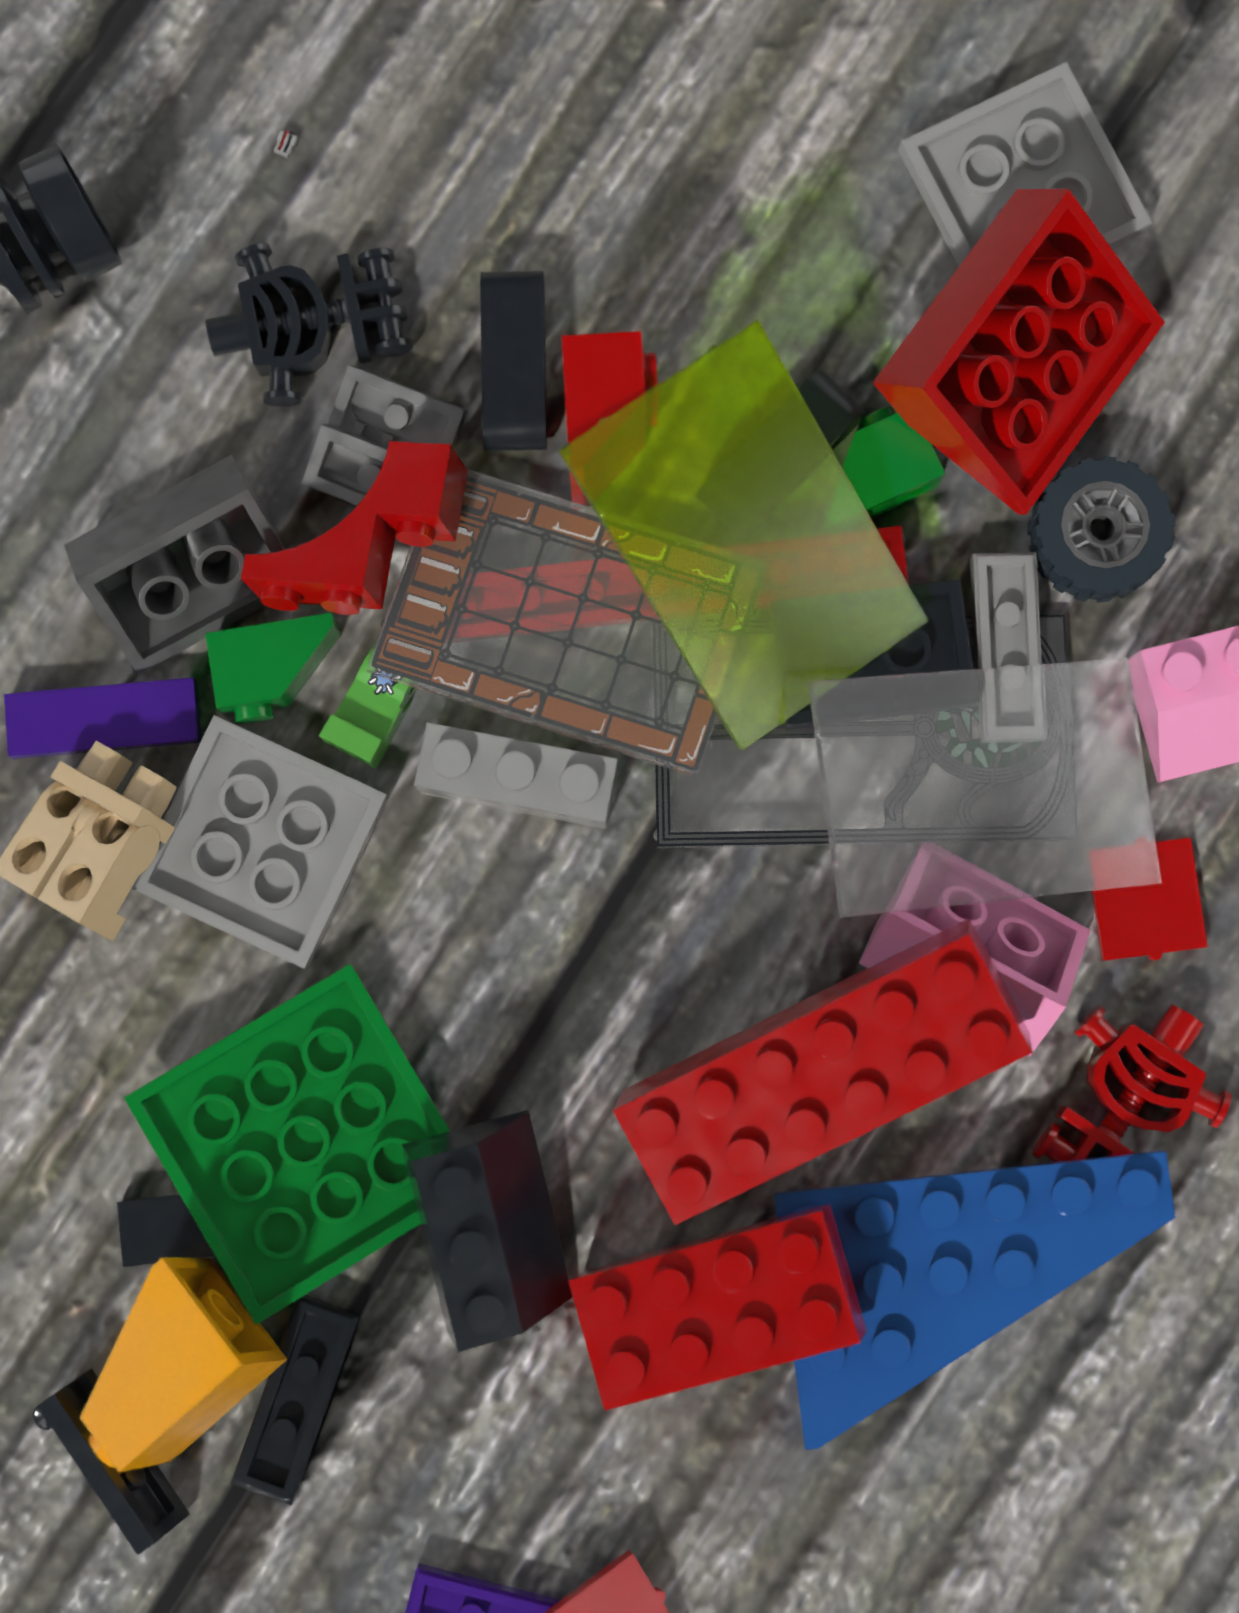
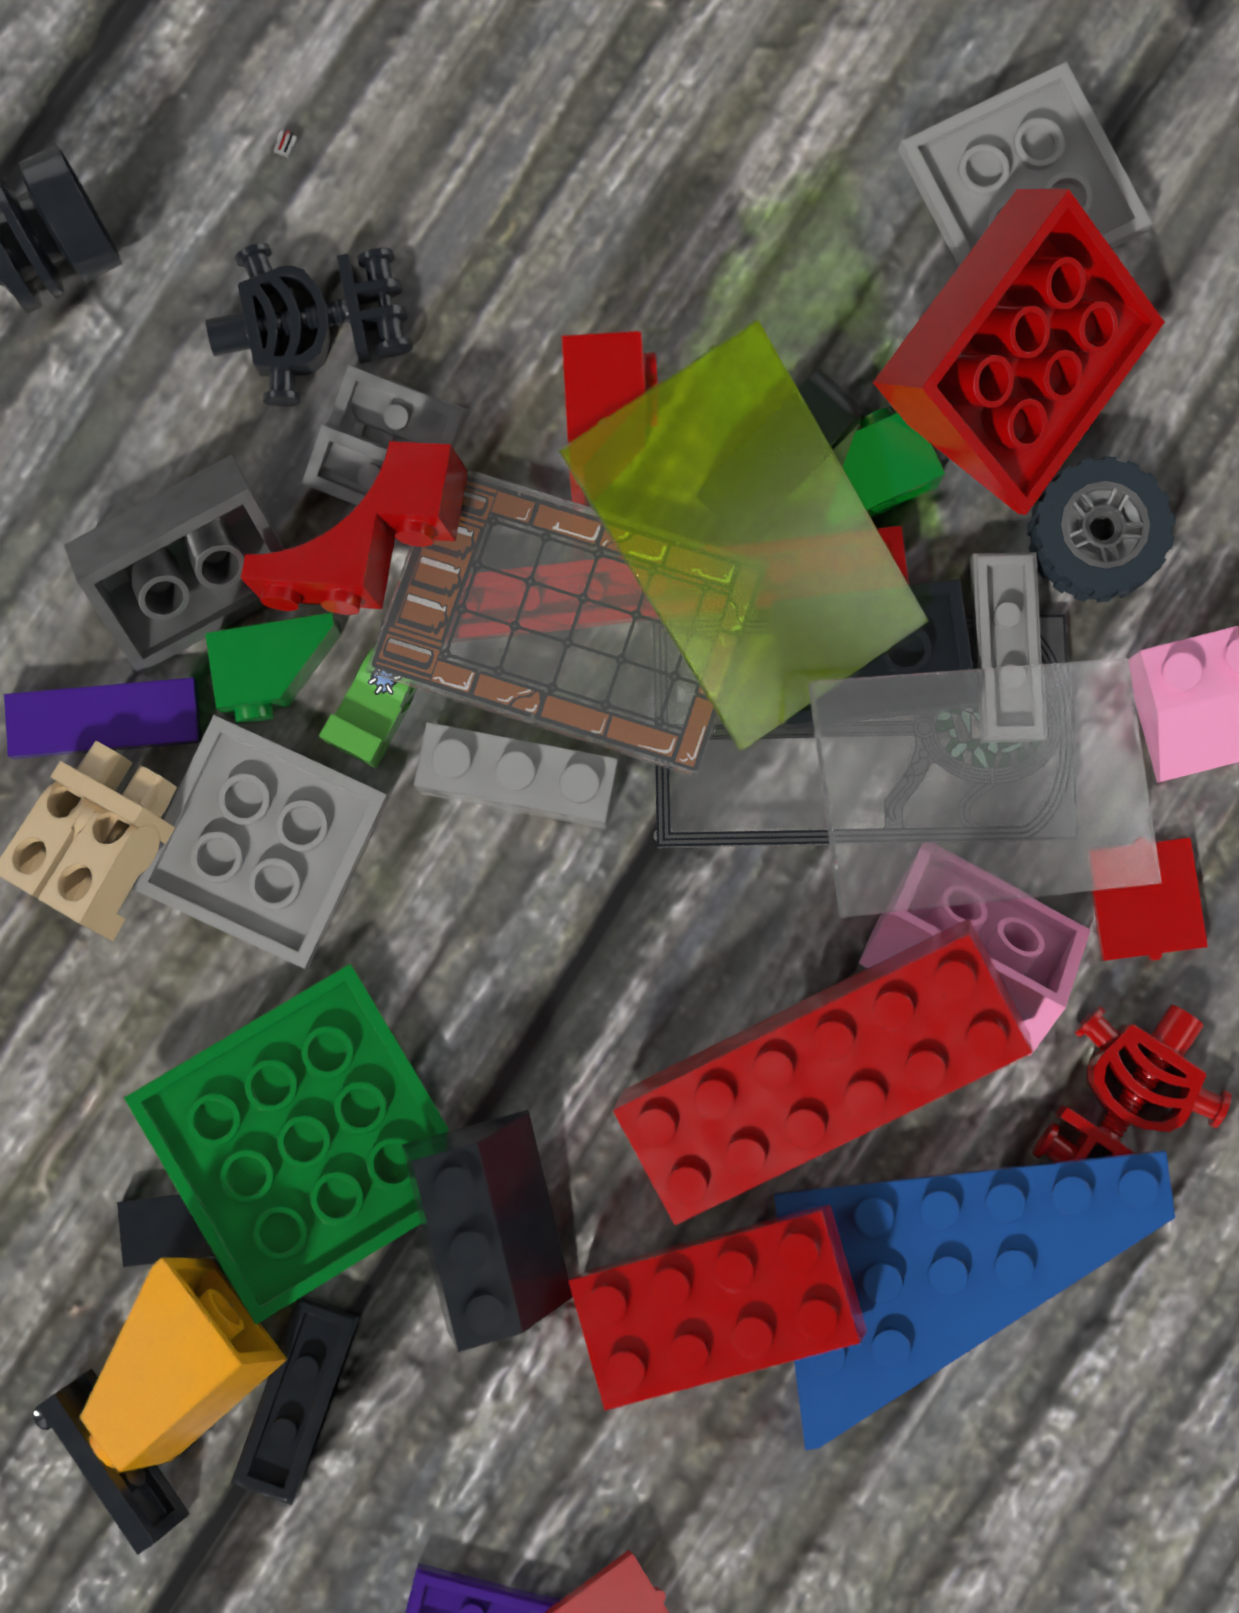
(513, 361): black beam -> none

